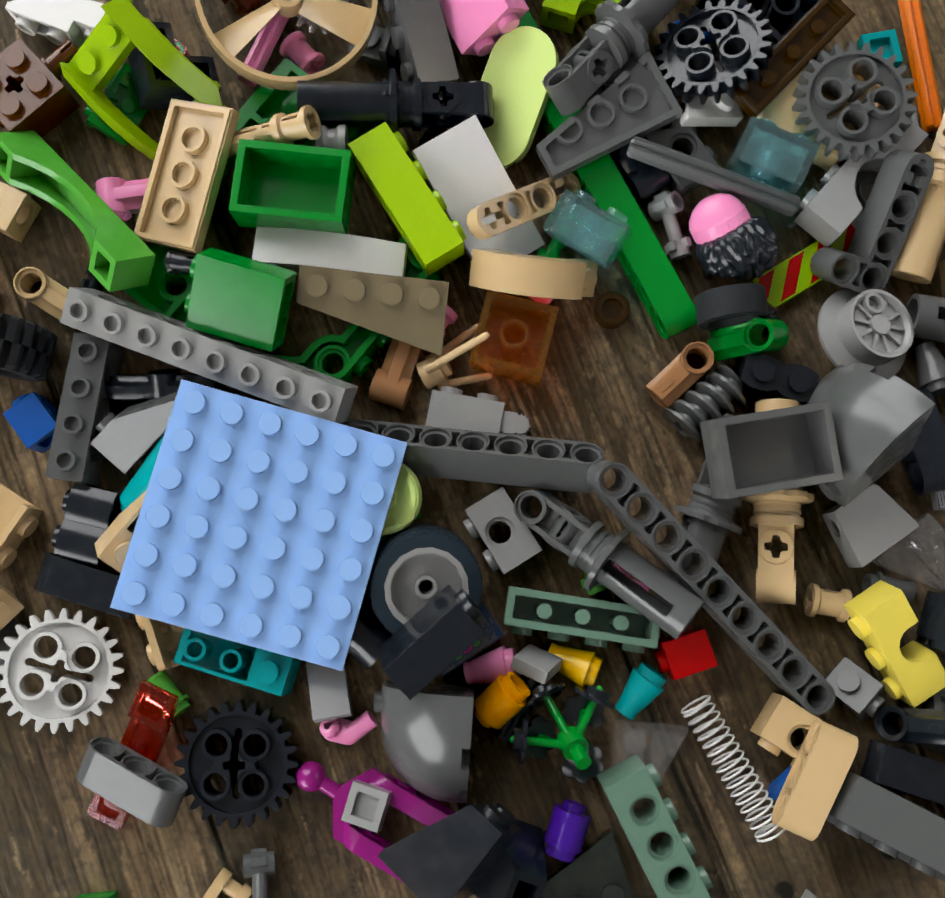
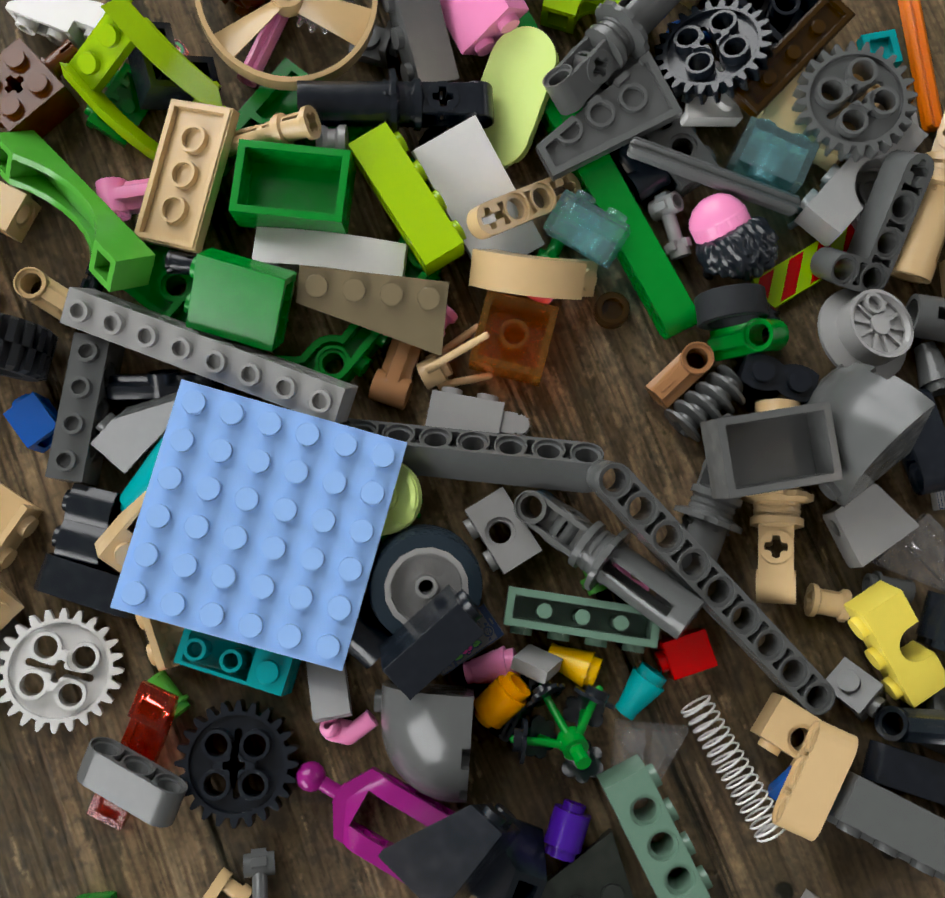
(301, 53): bright pink bush -> none
(366, 806): light grey tile -> none

